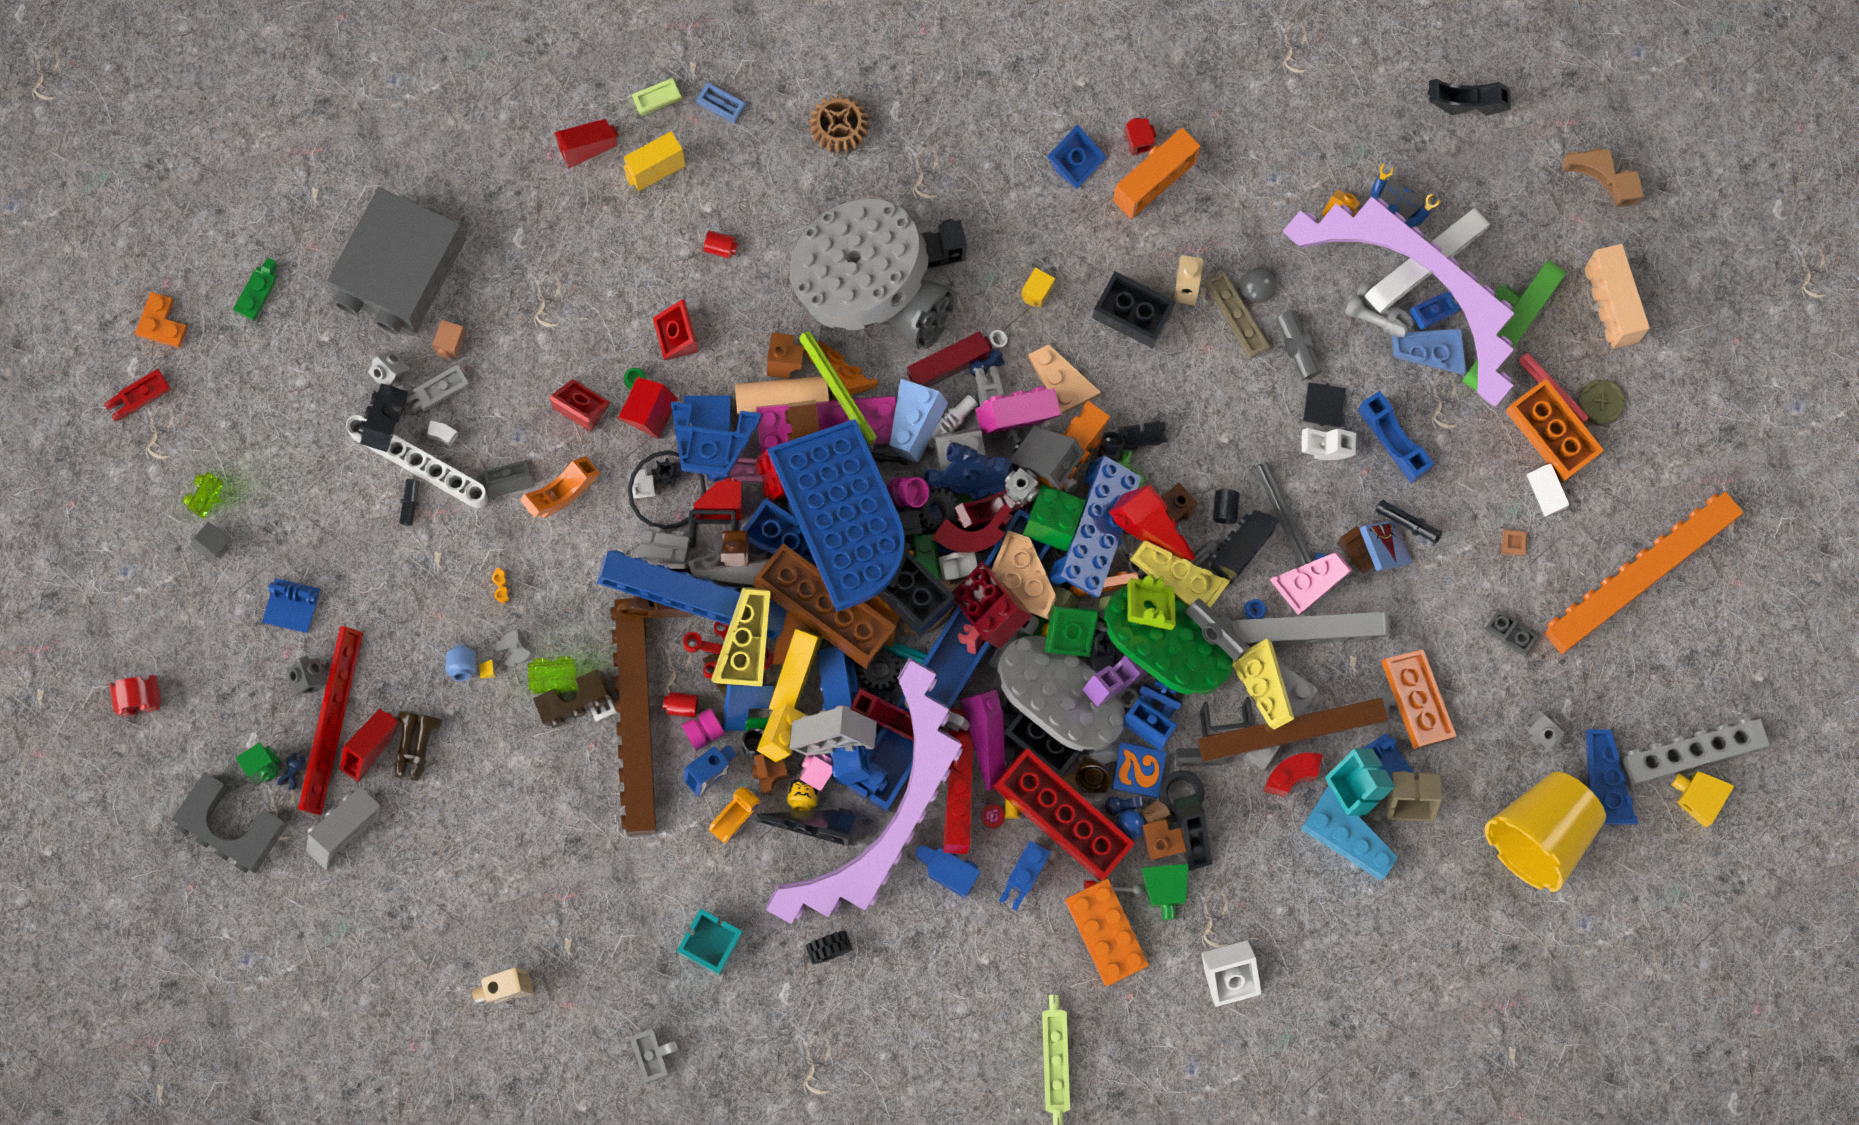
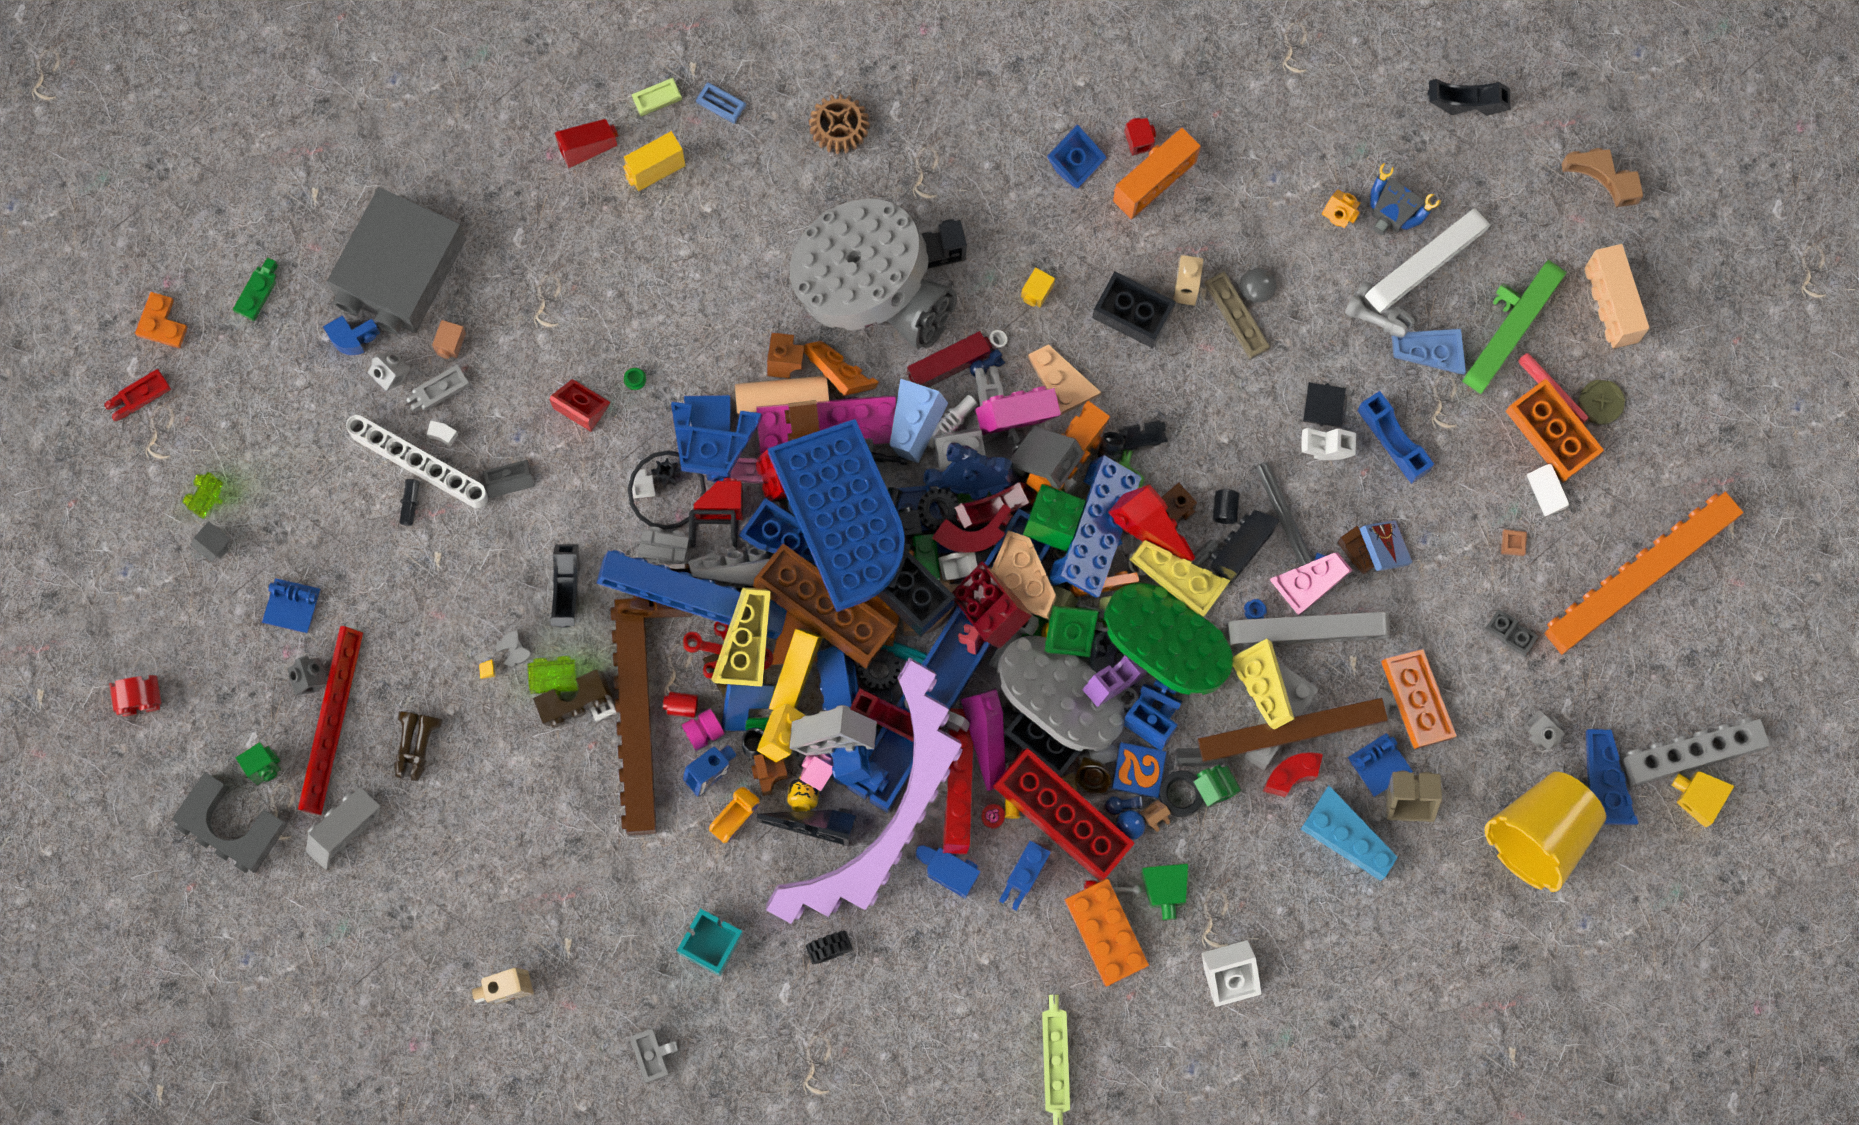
(293, 766): dark blue arm -> none
(348, 340): none -> blue brick
(368, 744): red slope -> none
(382, 417): black arch -> none
(460, 663): medium blue head -> none
(501, 593): light orange piece -> none
(562, 490): orange arch -> none
(565, 585): none -> black arch
(648, 407): red slope -> none
(675, 331): red slope -> none
(720, 244): red brick -> none
(735, 548): reddish brown brick -> none
(836, 385): lime axle -> none
(908, 492): dark pink wheel -> none
(1025, 493): light grey brick -> none
(1155, 591): lime piece -> none
(1160, 841): dark orange brick -> none
(1193, 826): black slope -> none
(1204, 714): black piece -> none
(1217, 629): dark grey piece -> none
(1217, 785): none -> green brick
(1299, 344): dark grey piece -> none
(1359, 782): teal piece -> none
(1382, 228): lavender arch -> none
(1416, 525): black pin -> none
(1434, 310): blue hinge -> none

